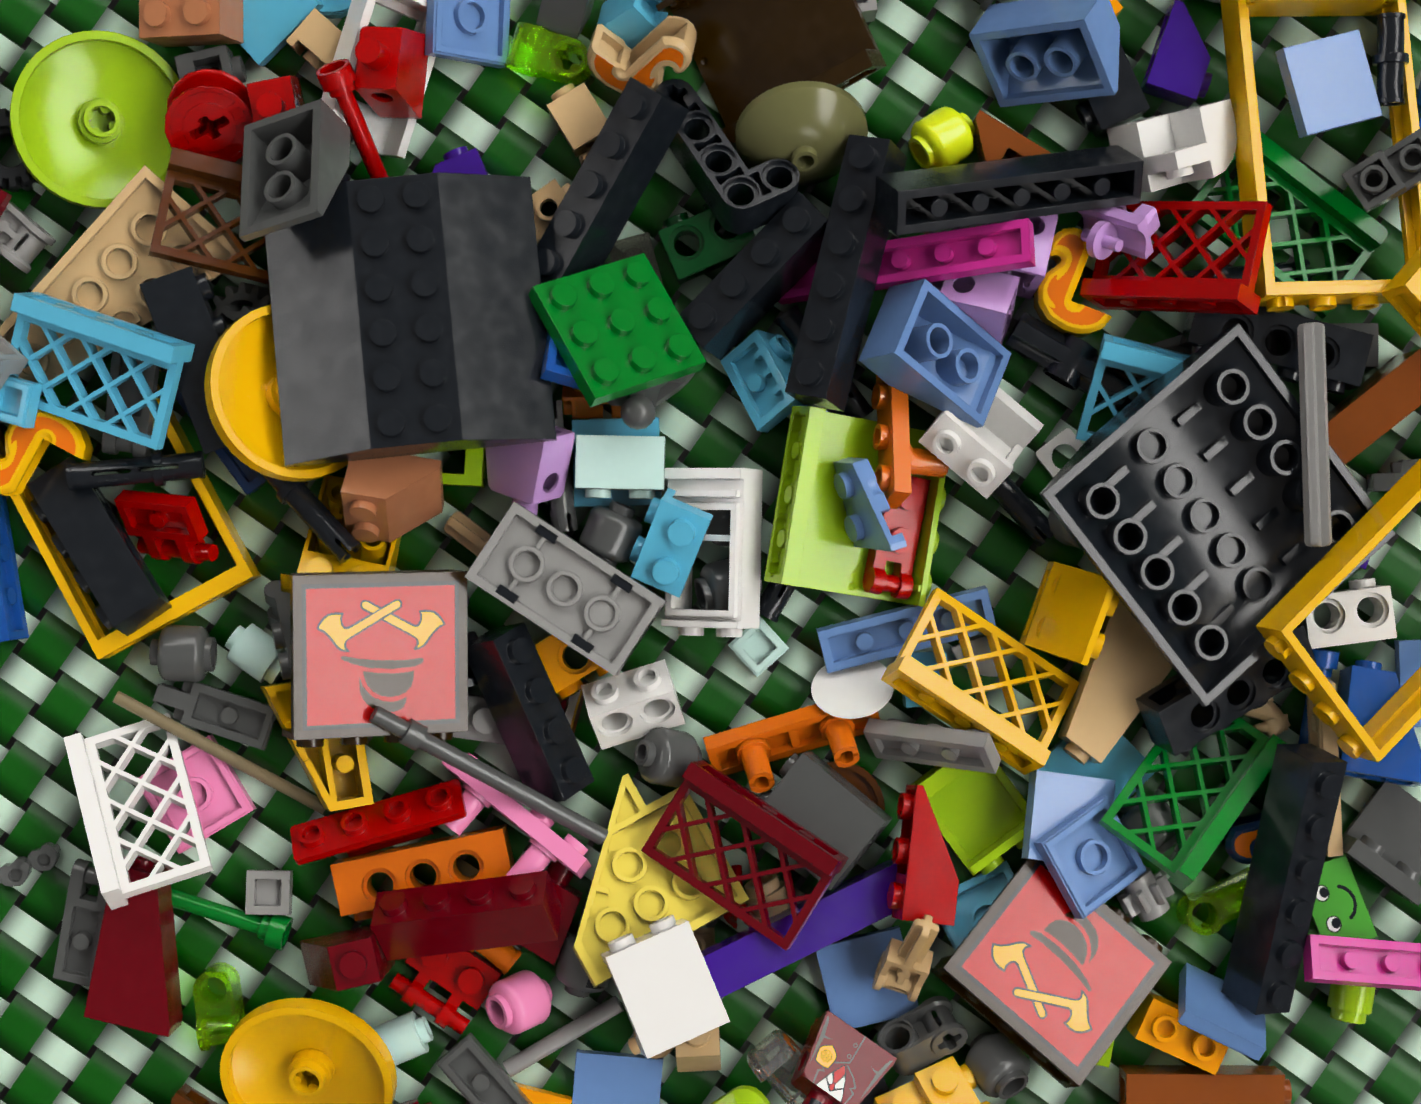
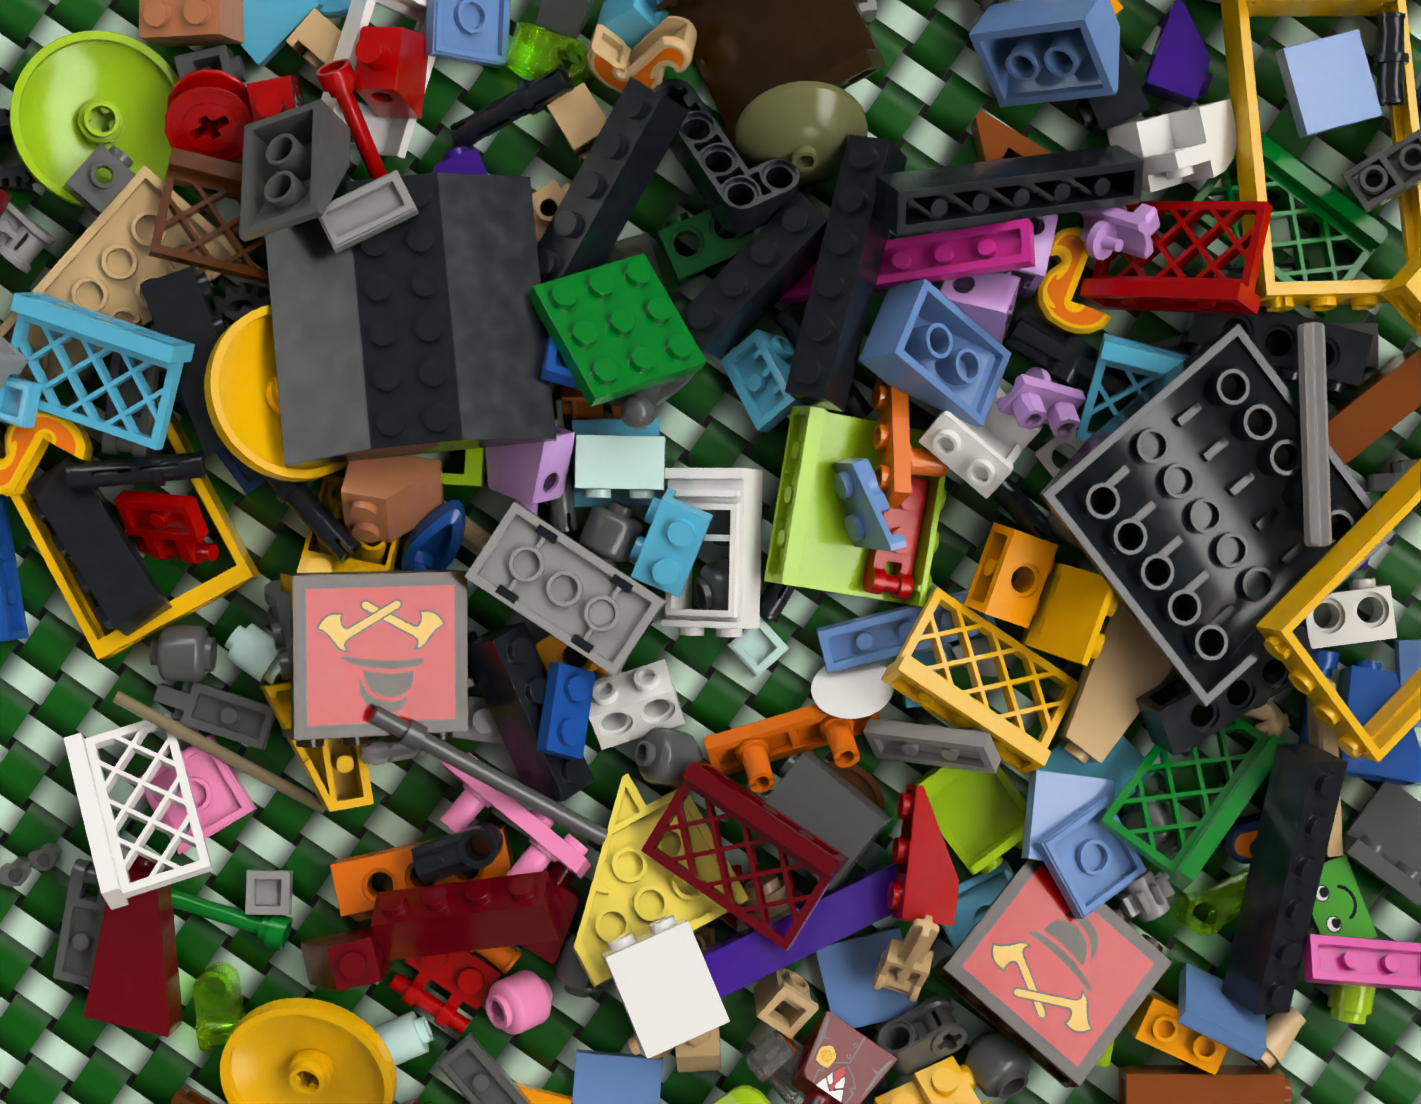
(89, 190): none -> dark grey brick
(367, 211): none -> light grey tile
(379, 752): none -> light grey axle
(379, 824): red bracket -> none
(435, 539): none -> blue arm
(454, 853): none -> black piece
(526, 99): none -> black pin
(563, 1036): light grey bar -> none
(565, 711): none -> blue plate
(788, 993): none -> tan brick
(942, 138): neon yellow head -> none
(1003, 555): none -> light orange brick
(1040, 401): none -> lavender hips
(1280, 1033): none -> tan cone

